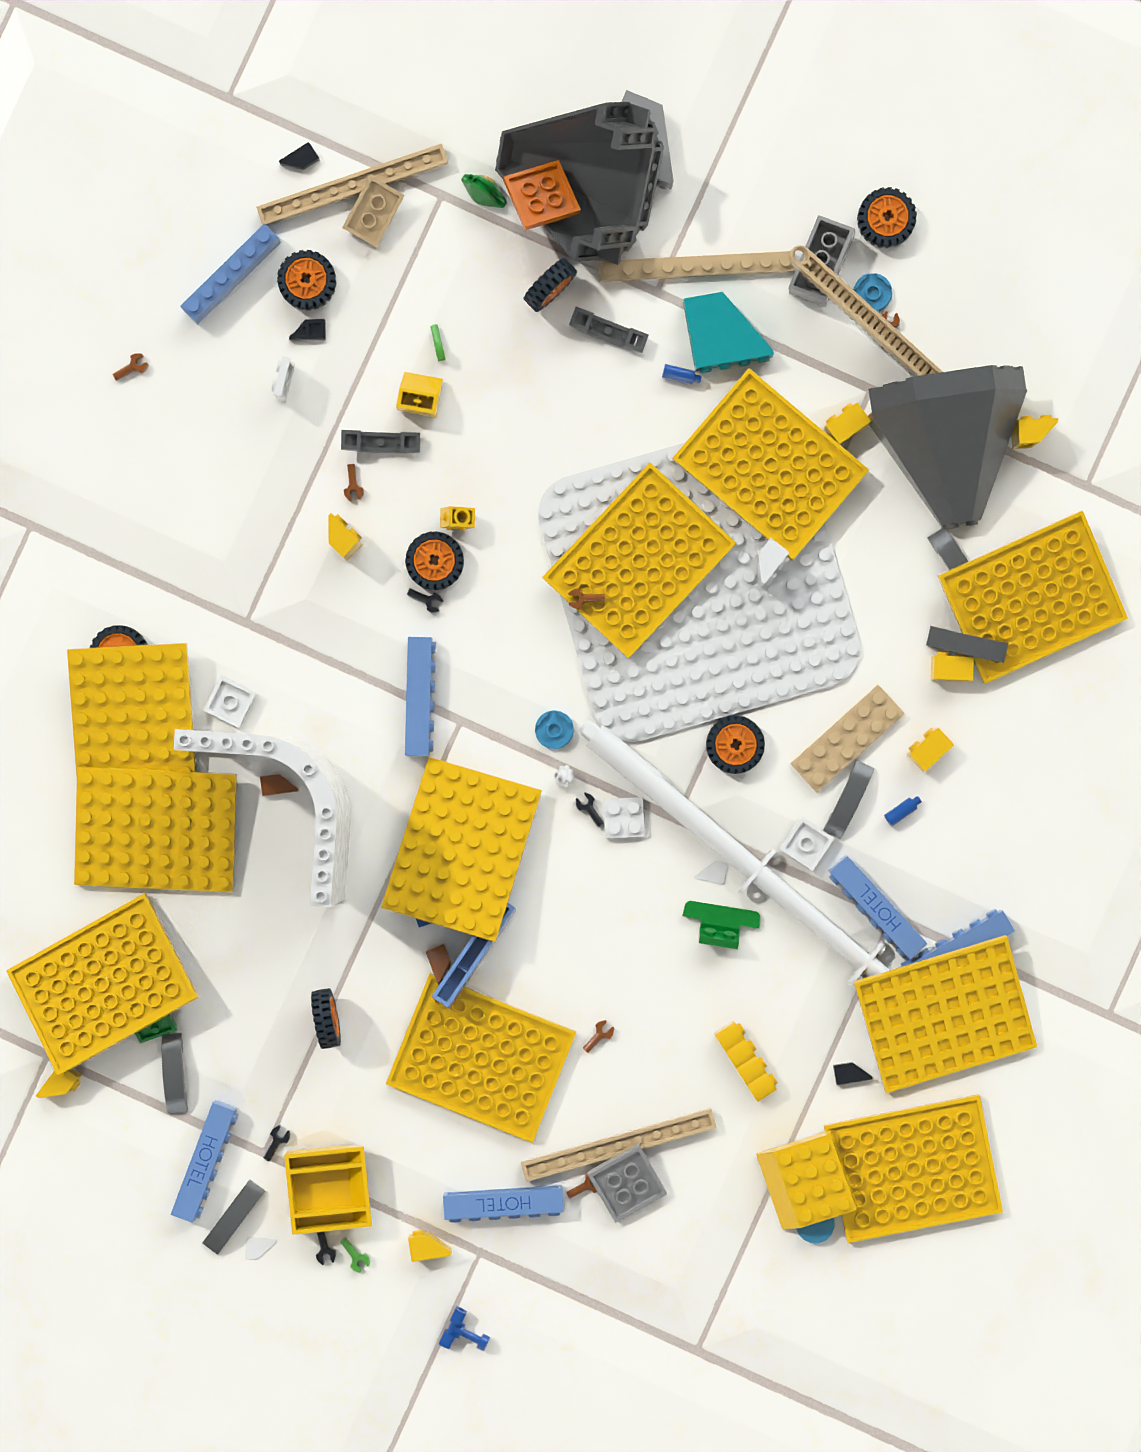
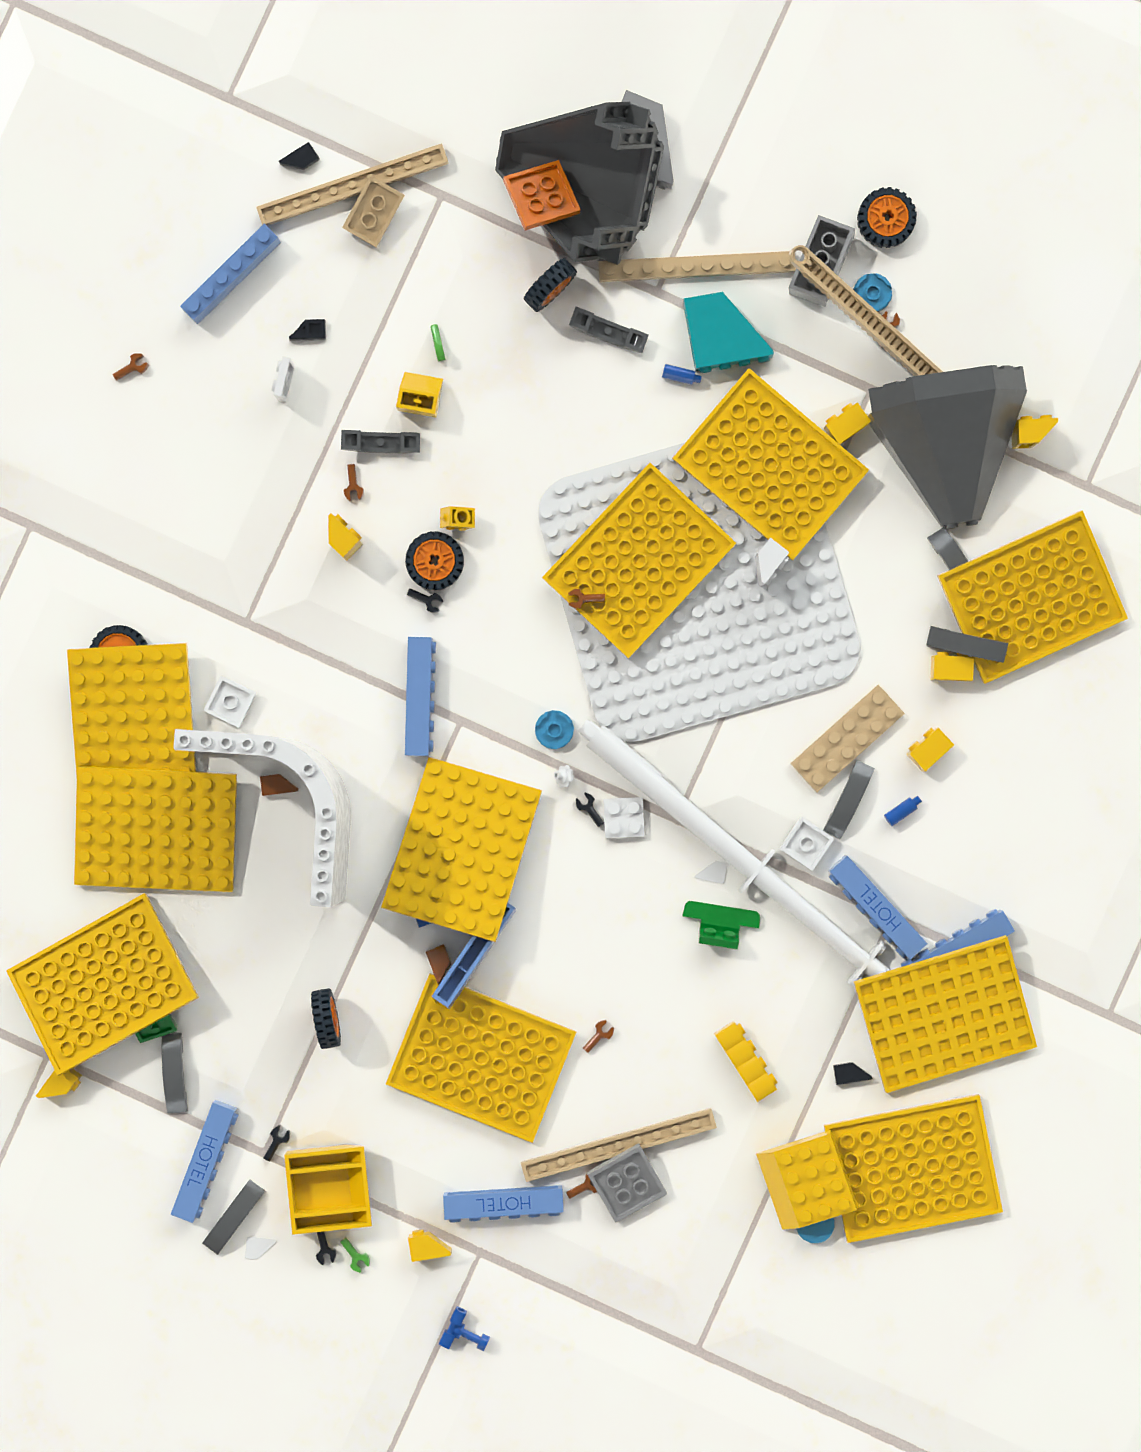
(318, 271): wheel -> none
(484, 190): green hat -> none
(750, 748): wheel -> none

